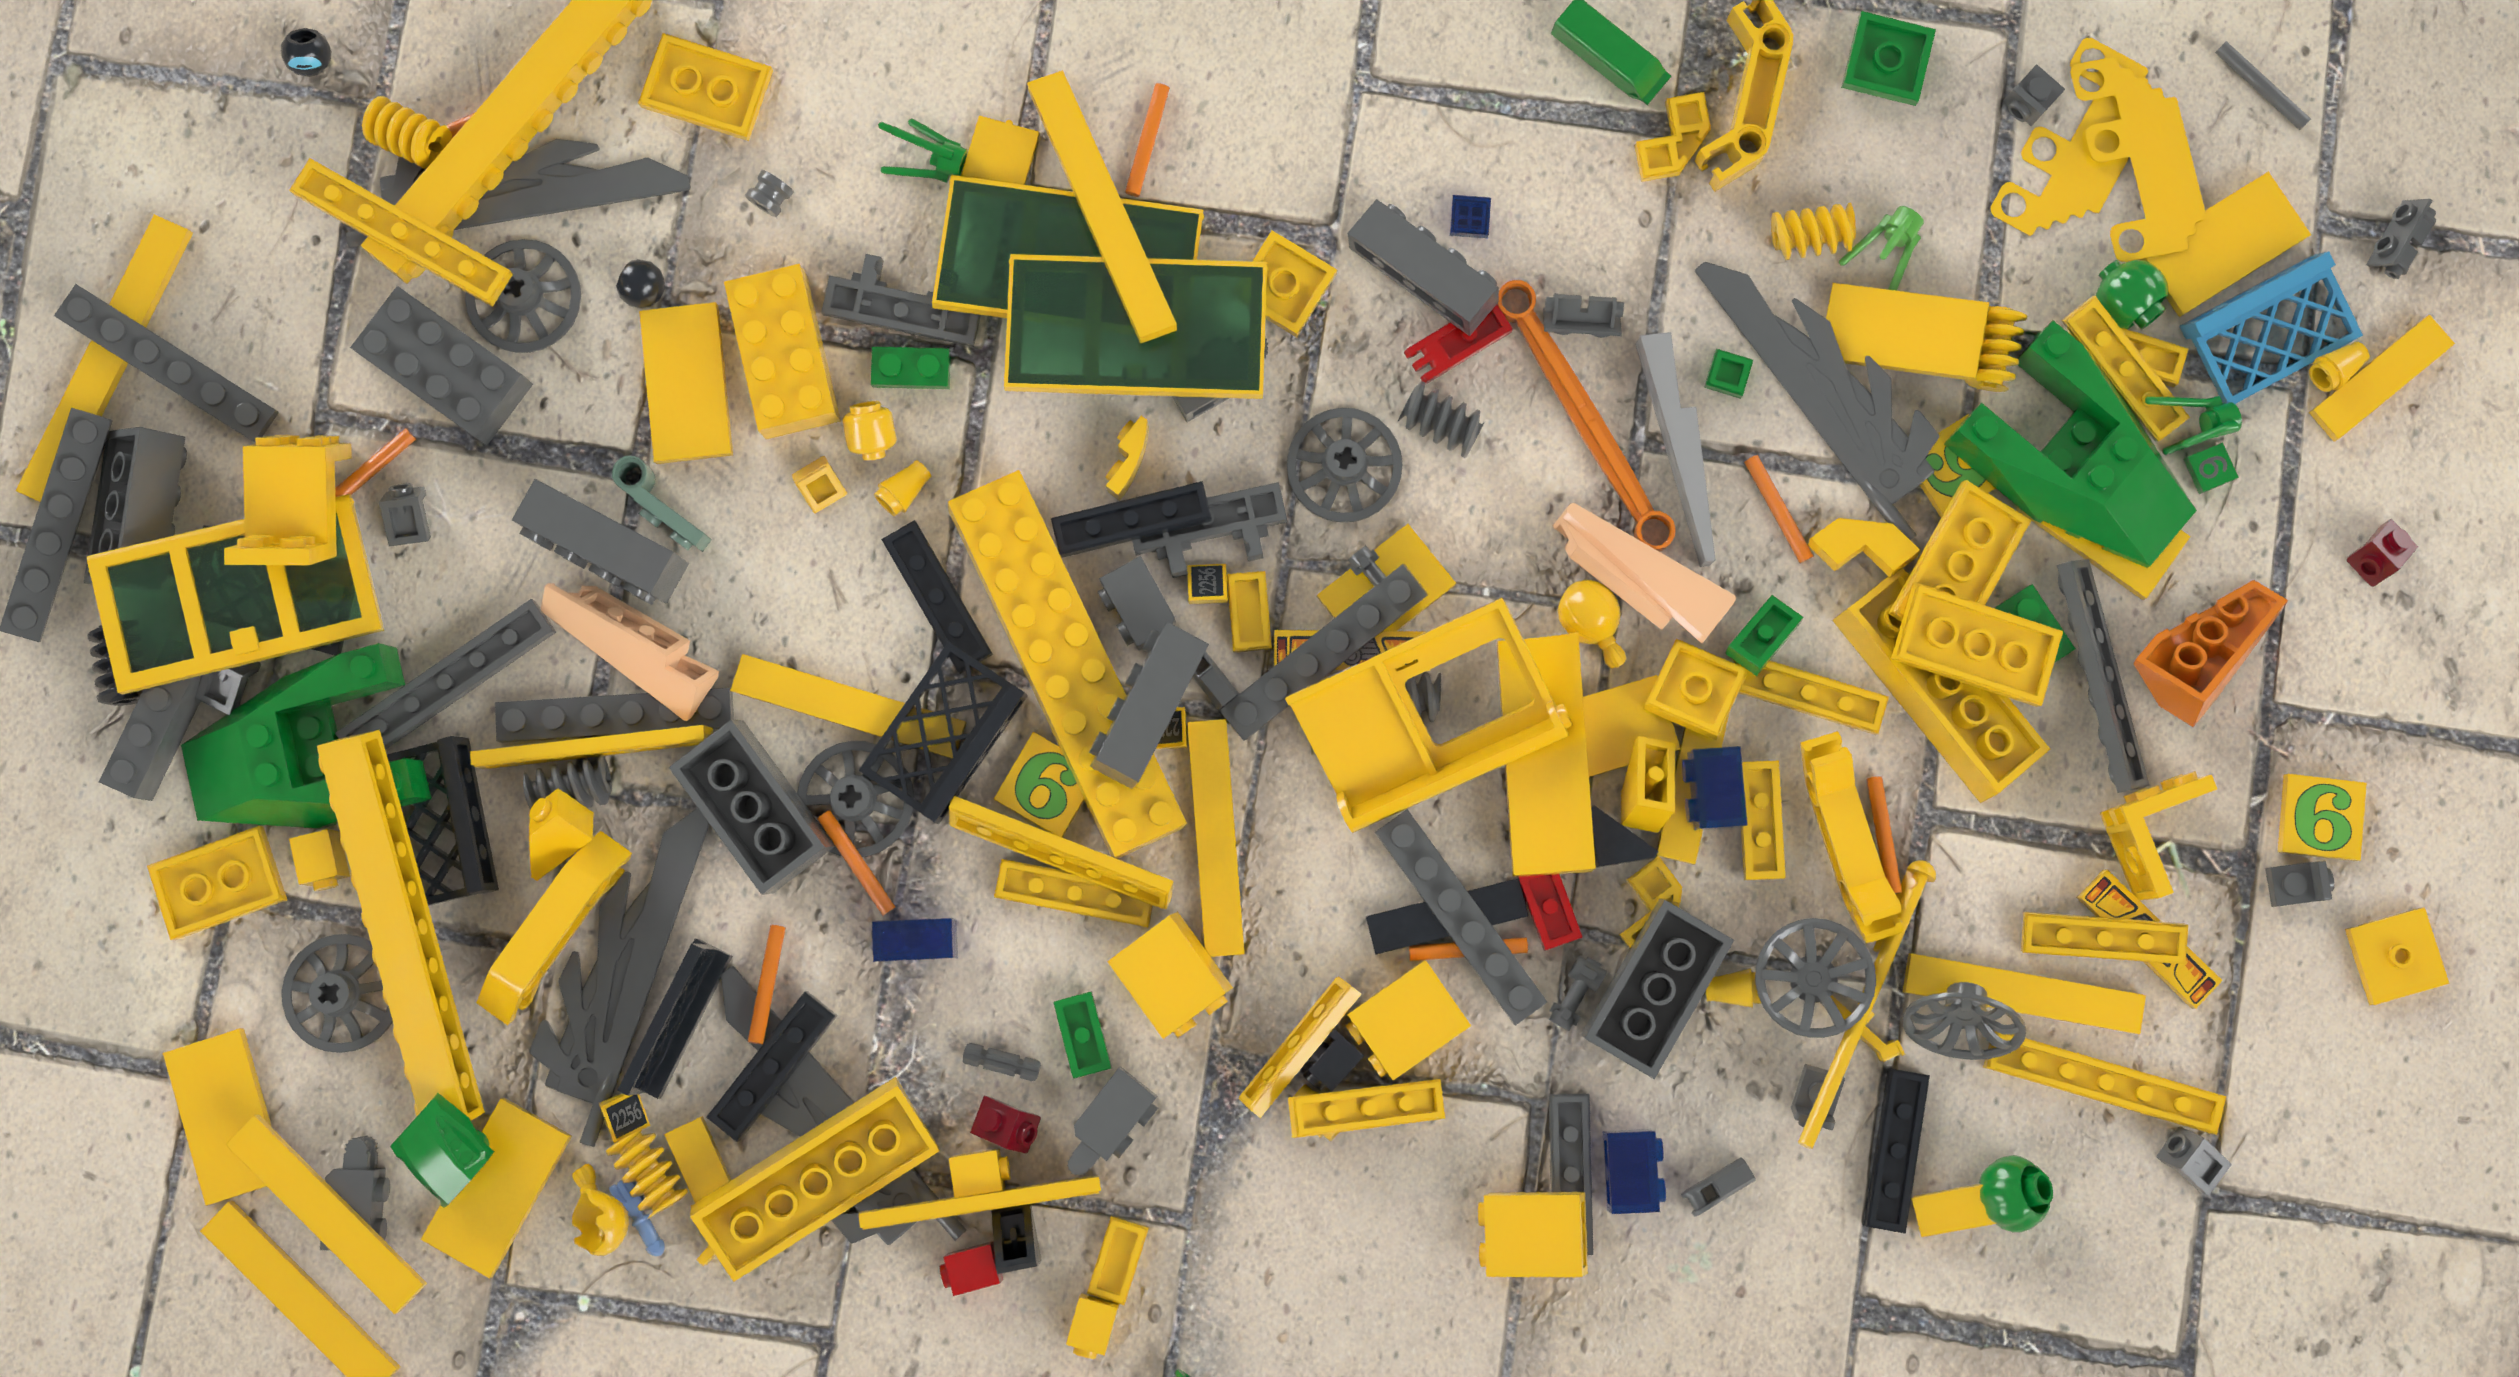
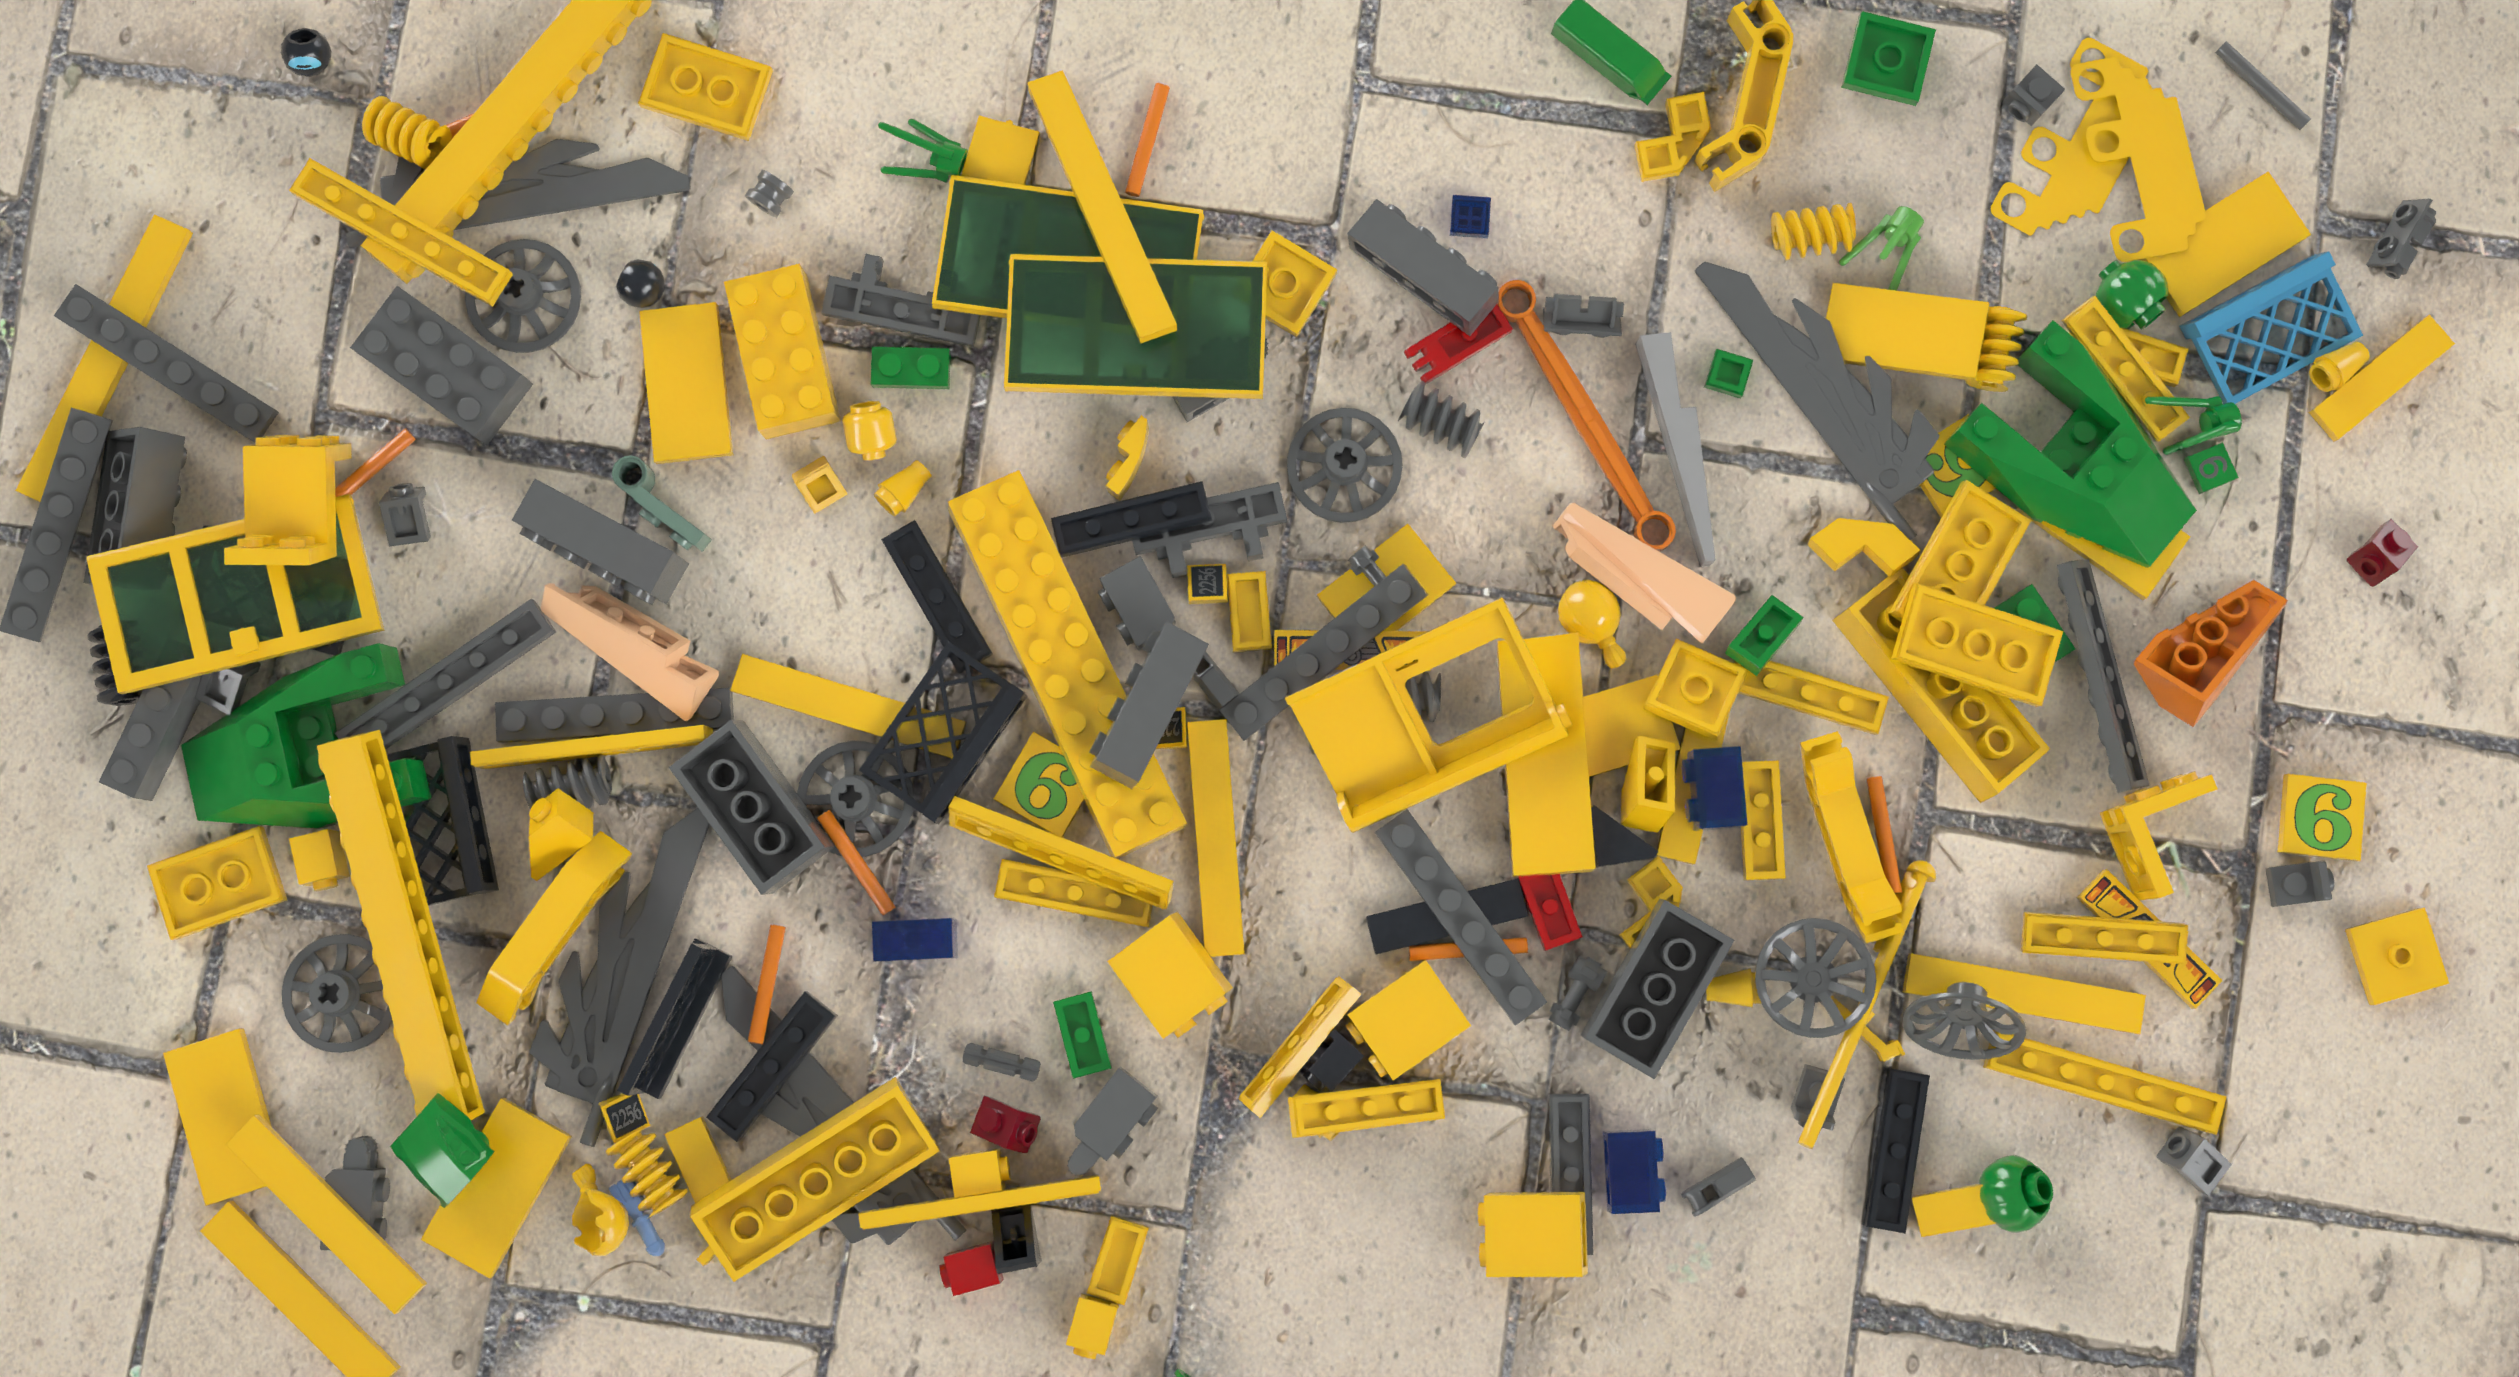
(1778, 509): orange bar -> none

